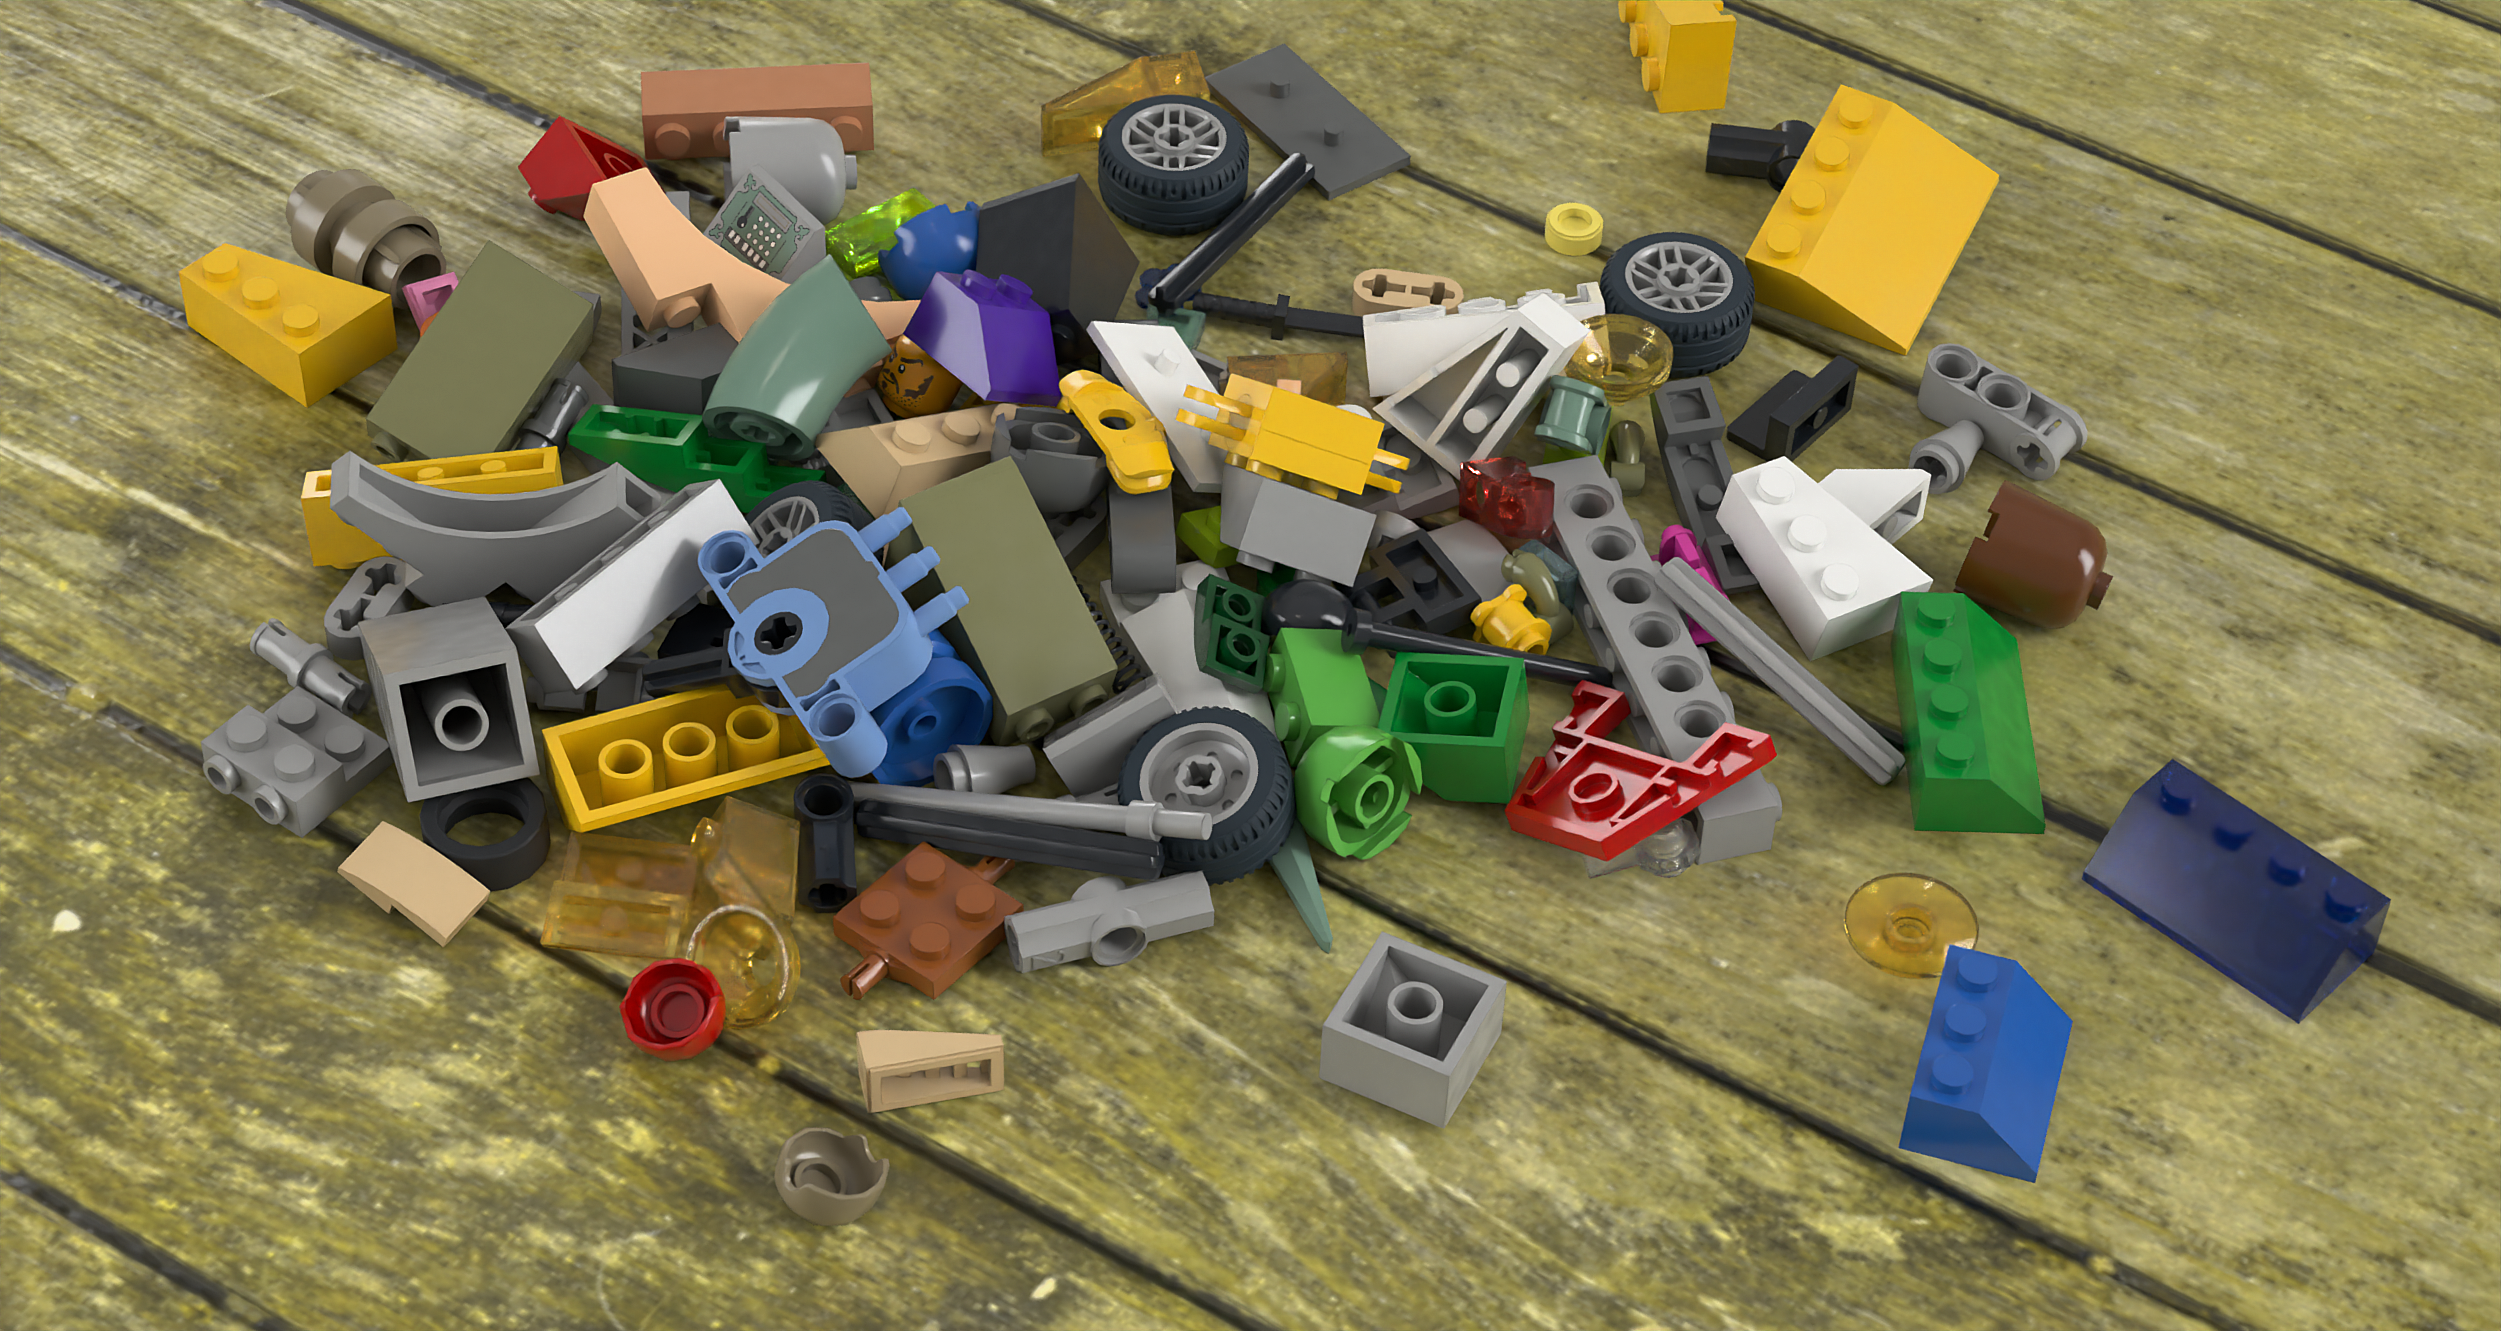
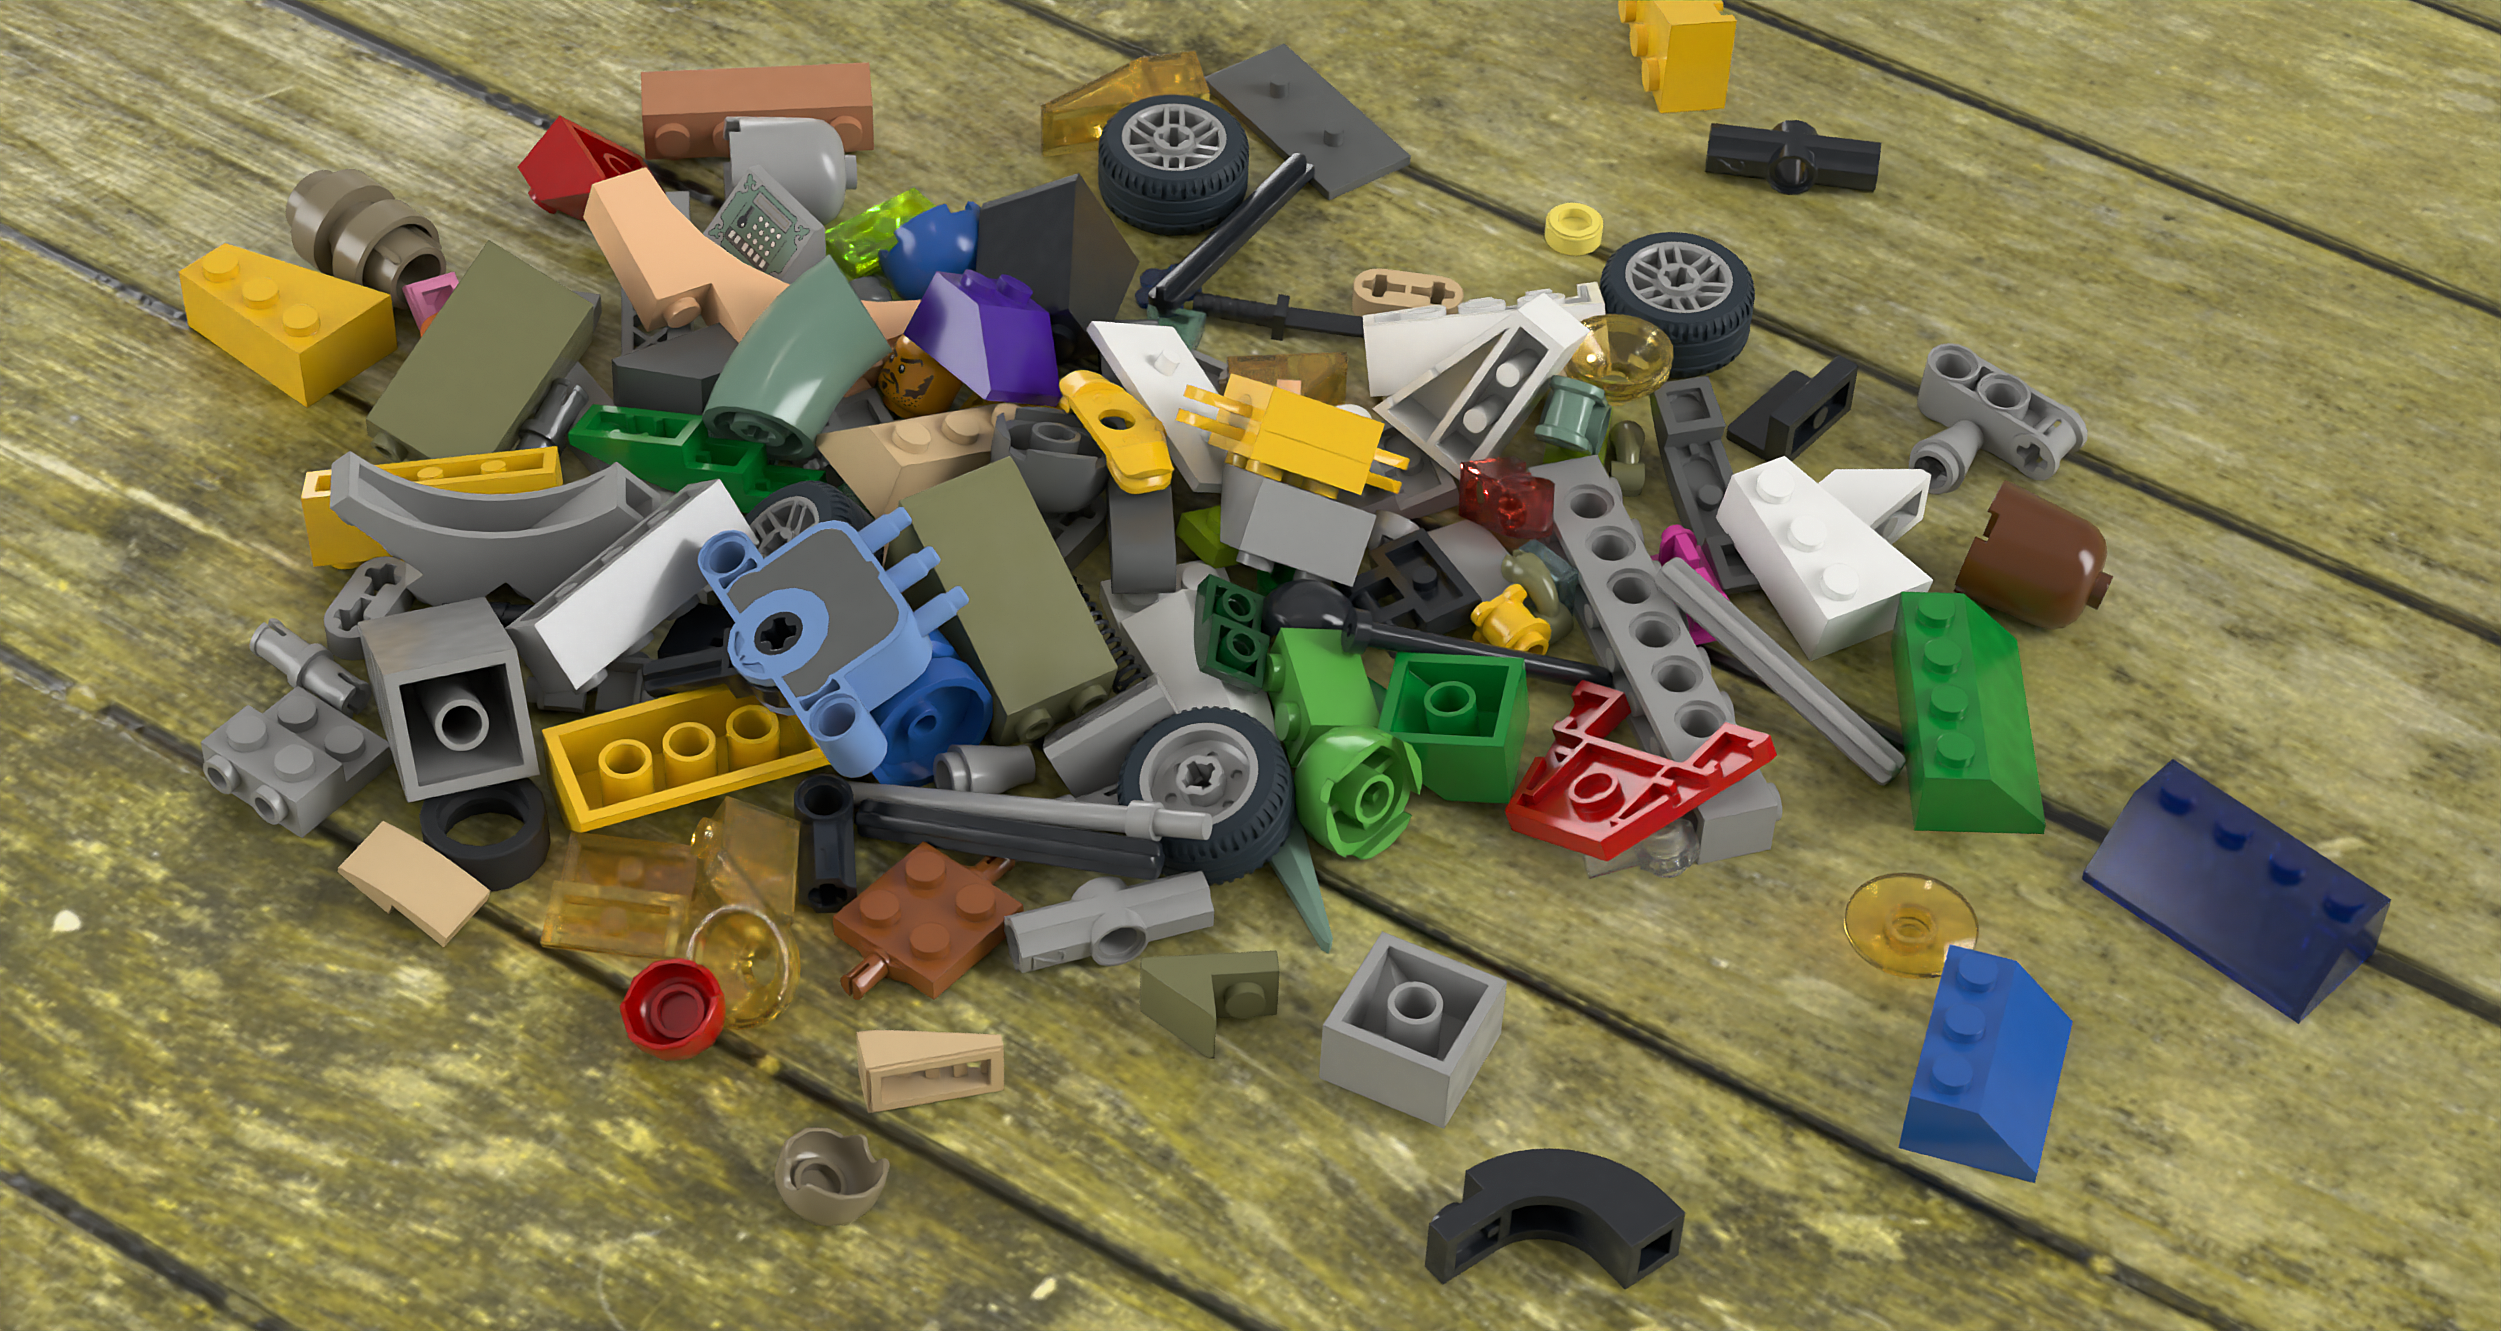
(1194, 990): none -> olive slope
(1561, 1198): none -> black arch
(1869, 222): yellow slope -> none

